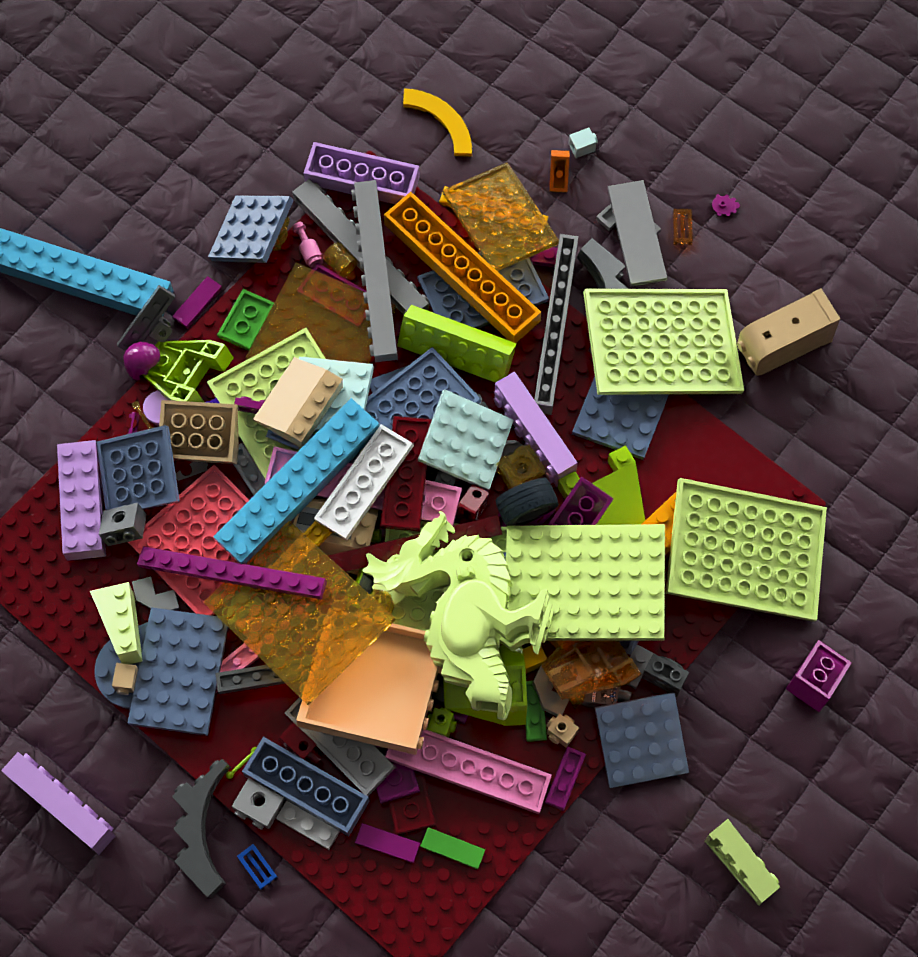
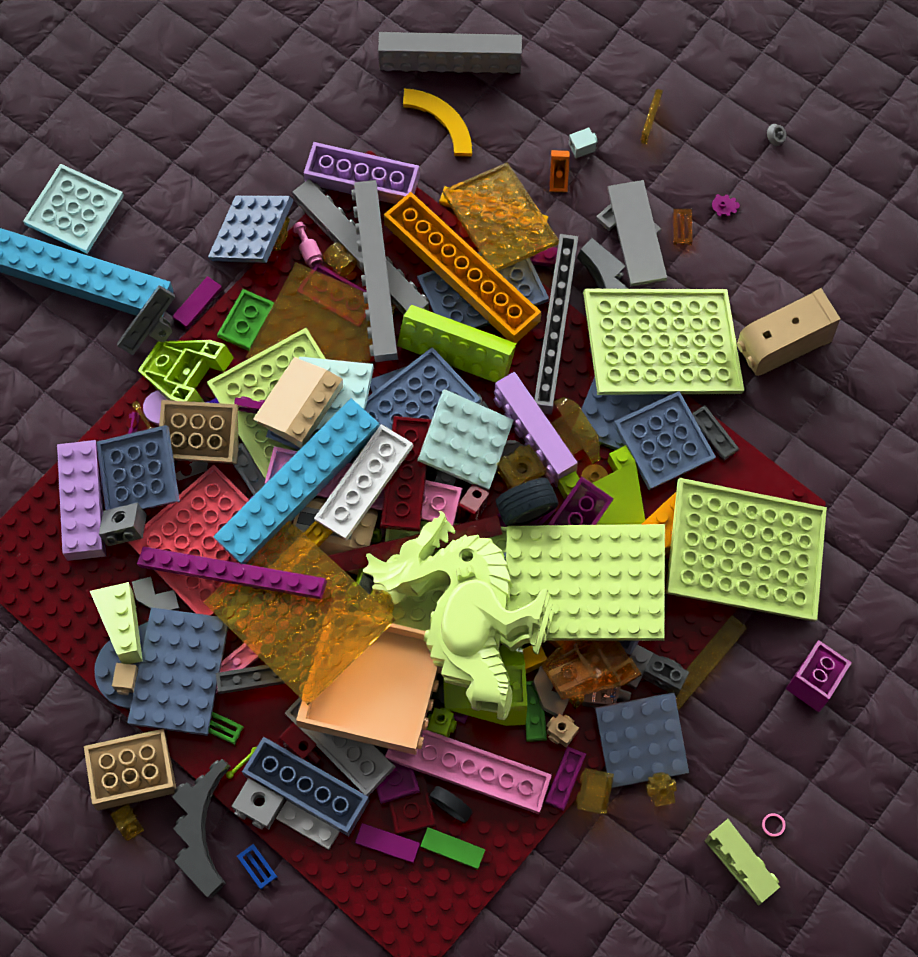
(63, 806): lavender brick -> none
(73, 208): none -> light aqua plate
(127, 822): none -> clear yellow bracket
(129, 769): none -> tan slope
(140, 359): magenta piece -> none
(235, 734): none -> bright green tile
(450, 52): none -> light grey brick
(451, 804): none -> black tyre
(576, 429): none -> clear yellow plate
(594, 472): none -> pearl gold piece
(594, 791): none -> clear yellow brick
(651, 116): none -> clear yellow tile
(661, 789): none -> clear yellow brick
(664, 440): none -> sand blue plate
(710, 657): none -> clear yellow tile
(715, 433): none -> dark grey tile
(770, 834): none -> bright pink piece
(776, 134): none -> light grey hat

